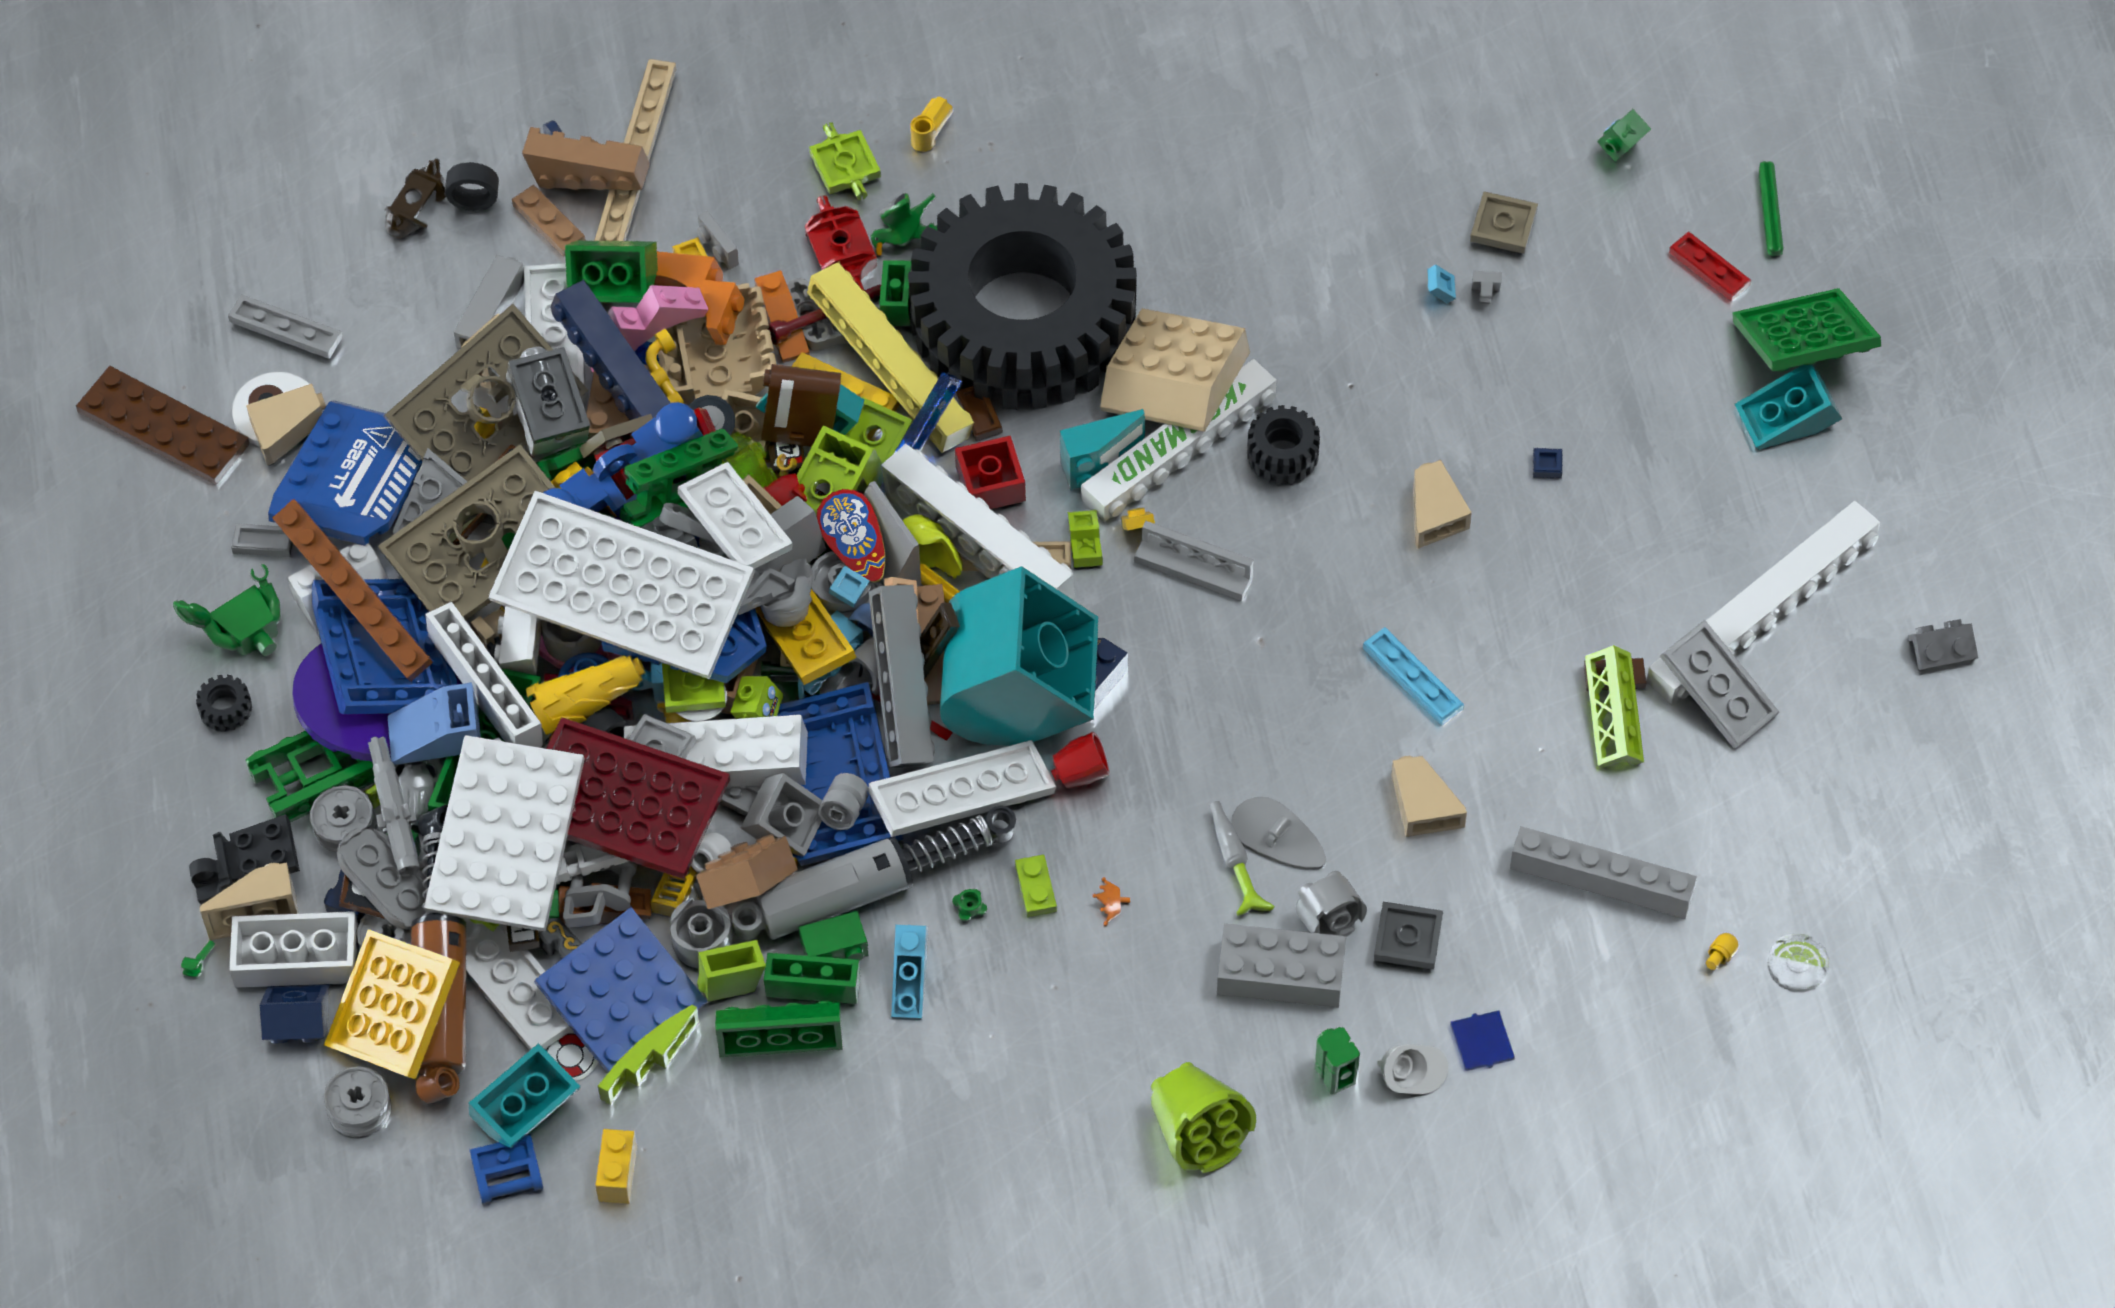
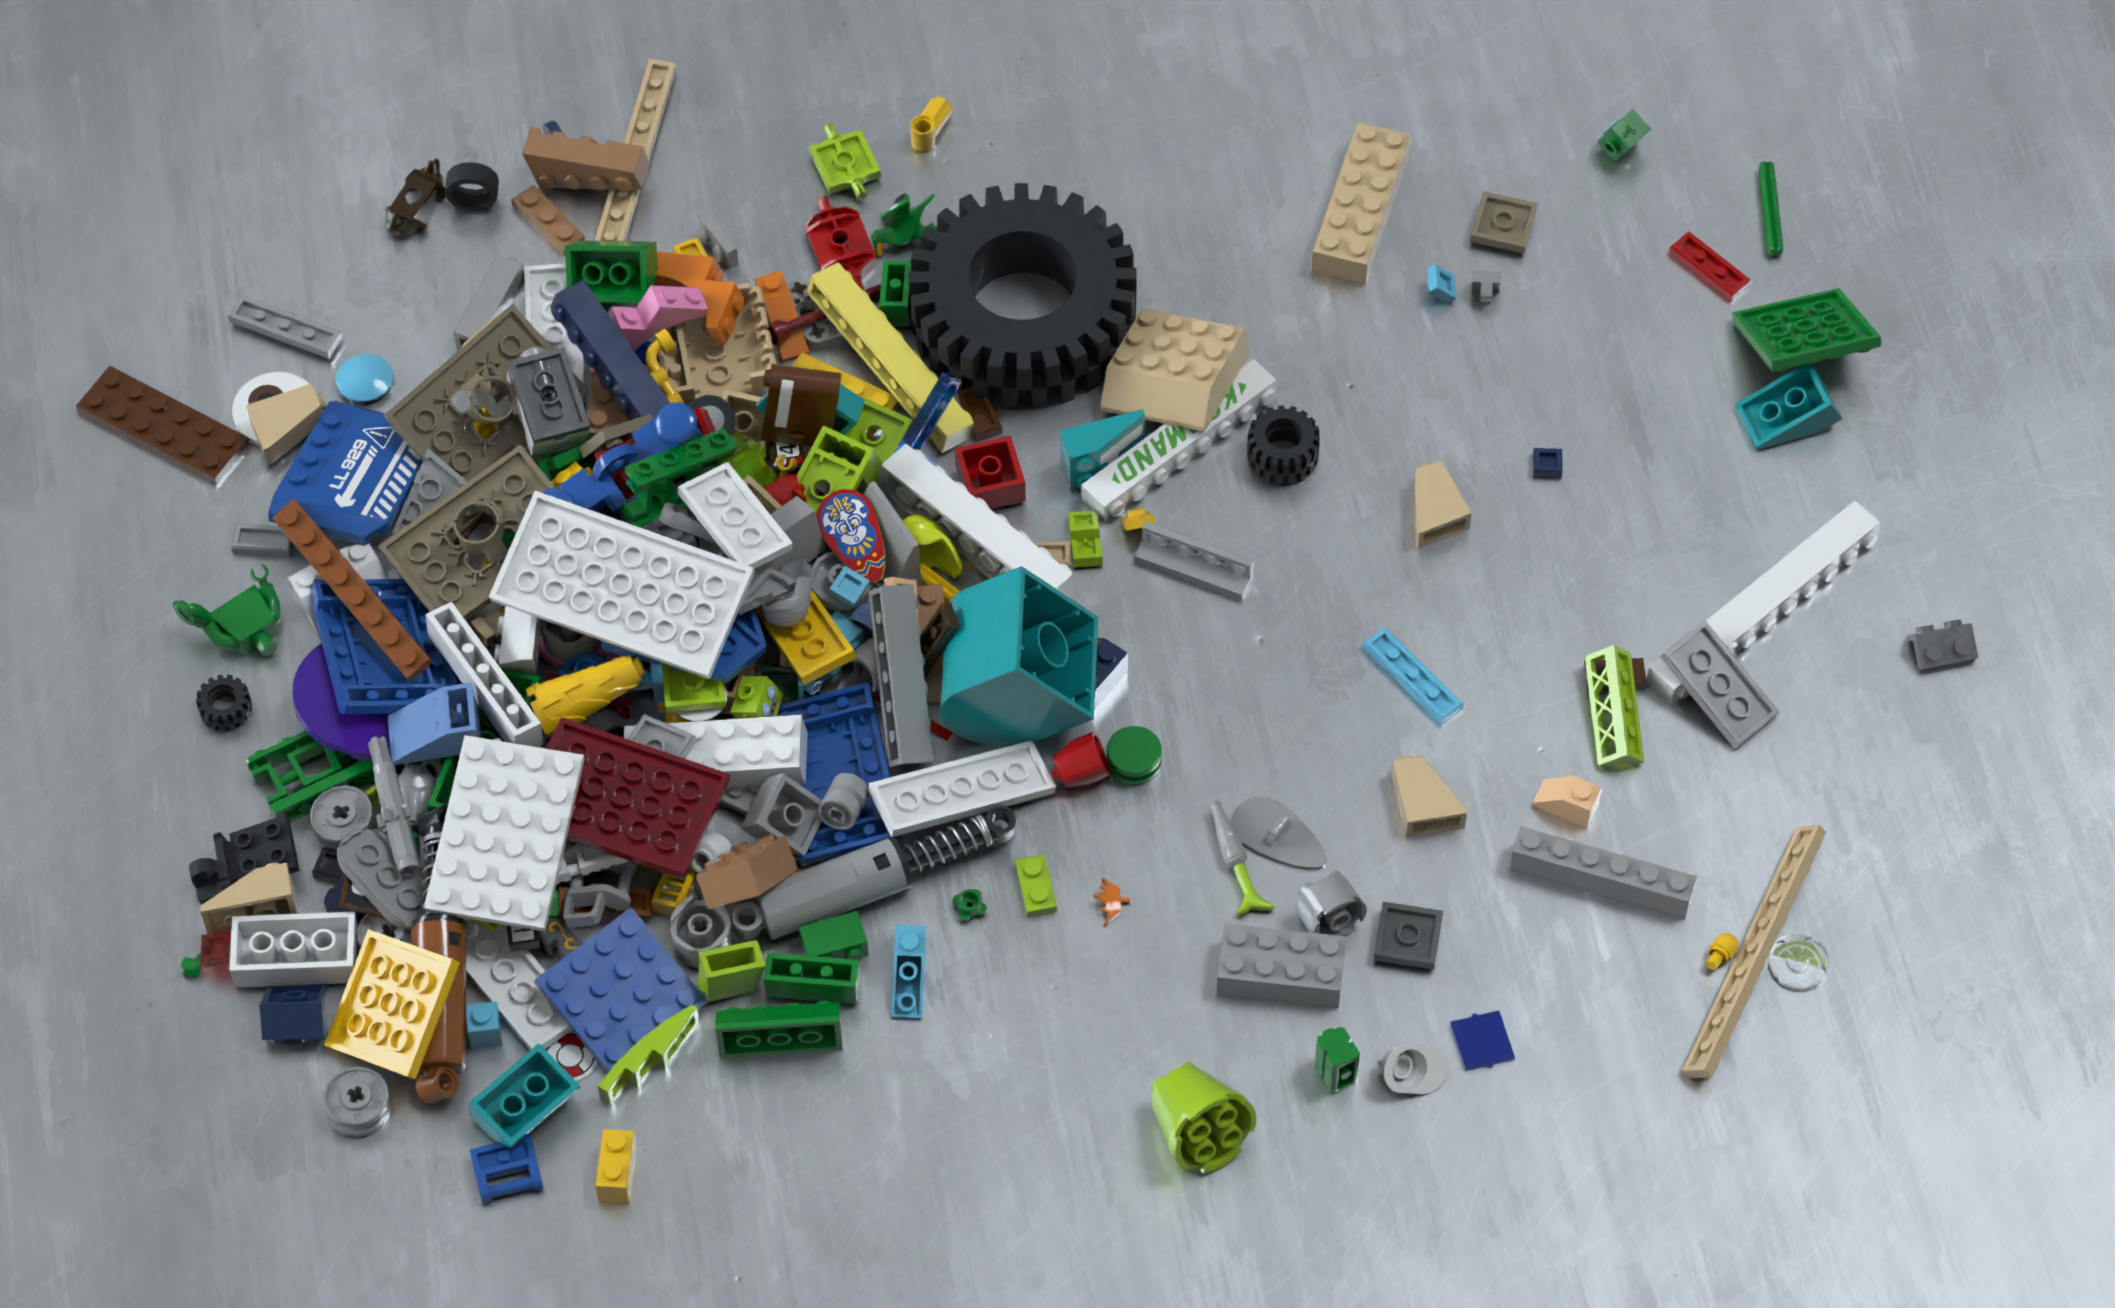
(215, 949): none -> clear red tile
(327, 866): none -> black tile
(364, 378): none -> medium azure dish
(484, 1025): none -> medium azure brick
(1134, 755): none -> green head
(1361, 203): none -> tan brick
(1569, 799): none -> light nougat slope
(1754, 952): none -> tan plate

